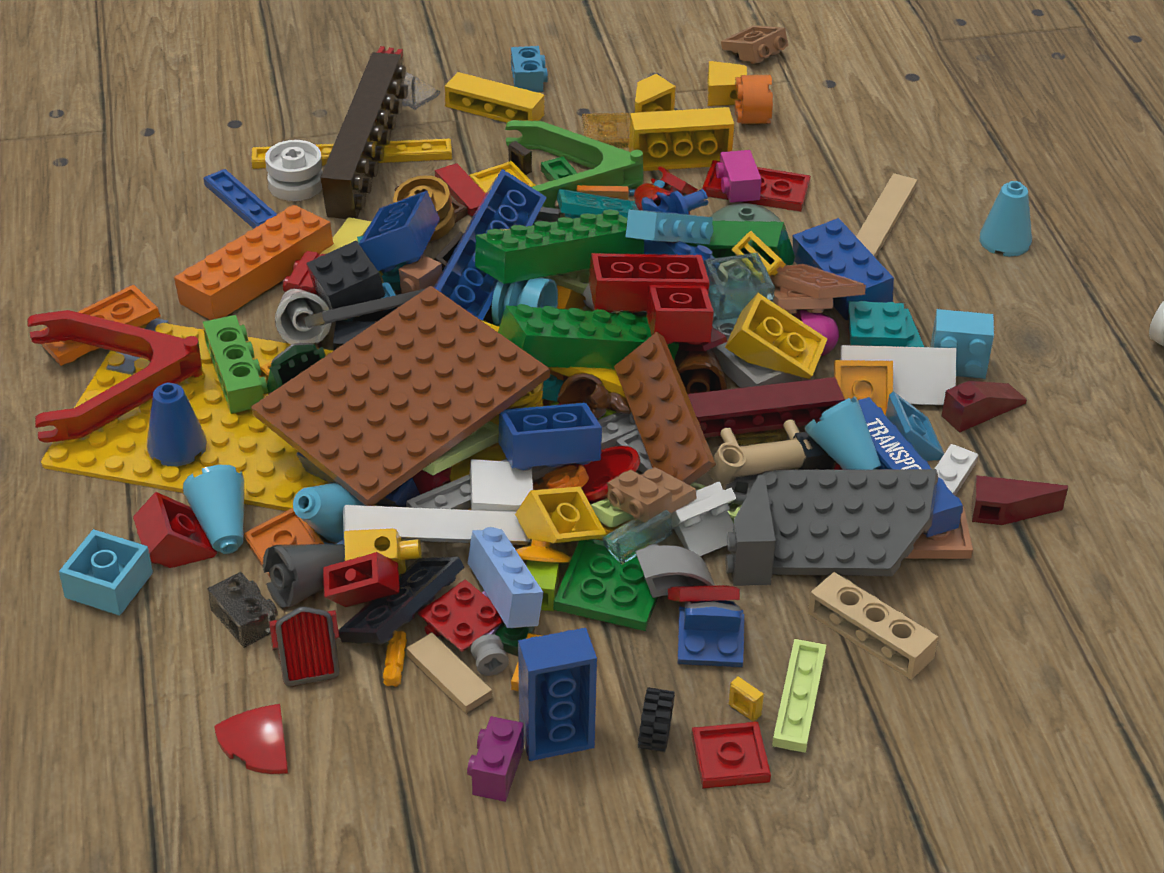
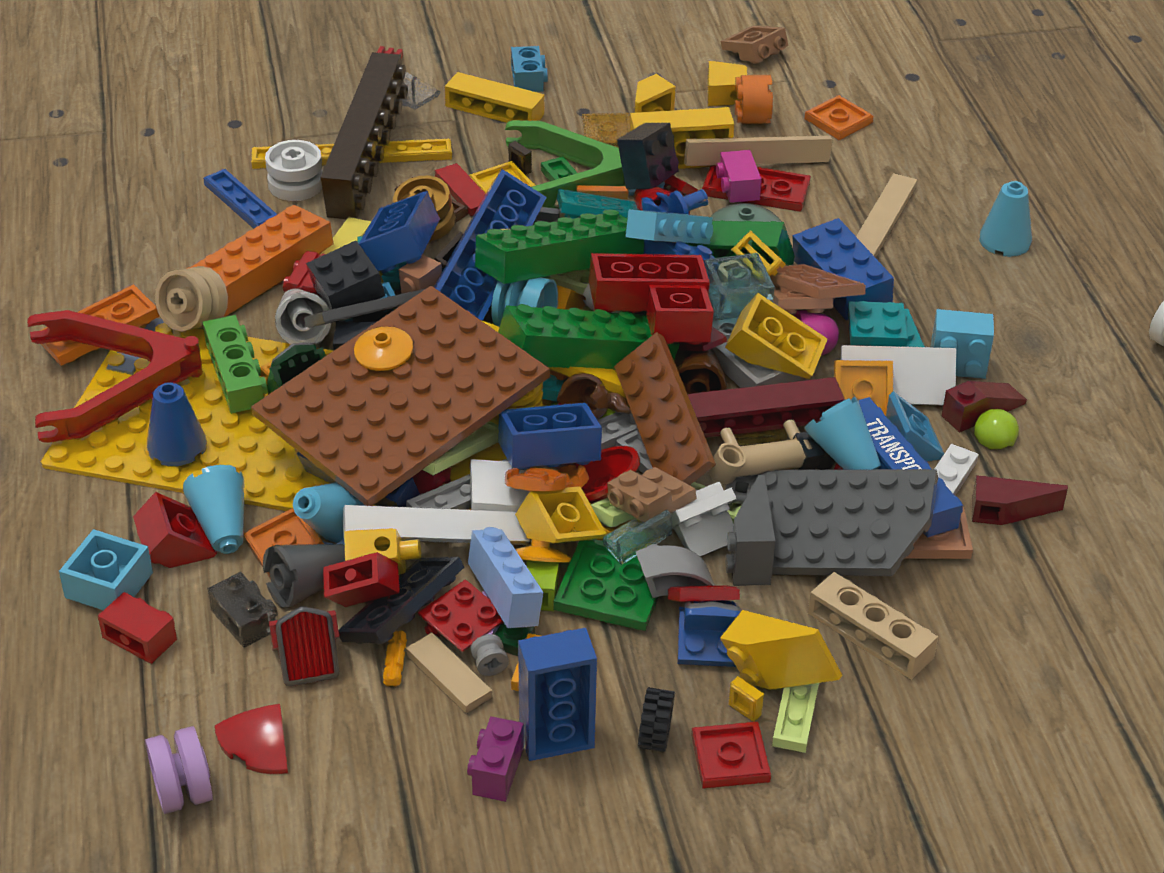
(137, 627): none -> red brick
(175, 770): none -> lavender wheel
(190, 297): none -> tan wheel
(383, 348): none -> light orange dish
(536, 479): none -> orange tile
(648, 155): none -> black brick
(763, 149): none -> tan tile
(778, 652): none -> yellow slope
(839, 117): none -> orange tile
(996, 429): none -> lime hair

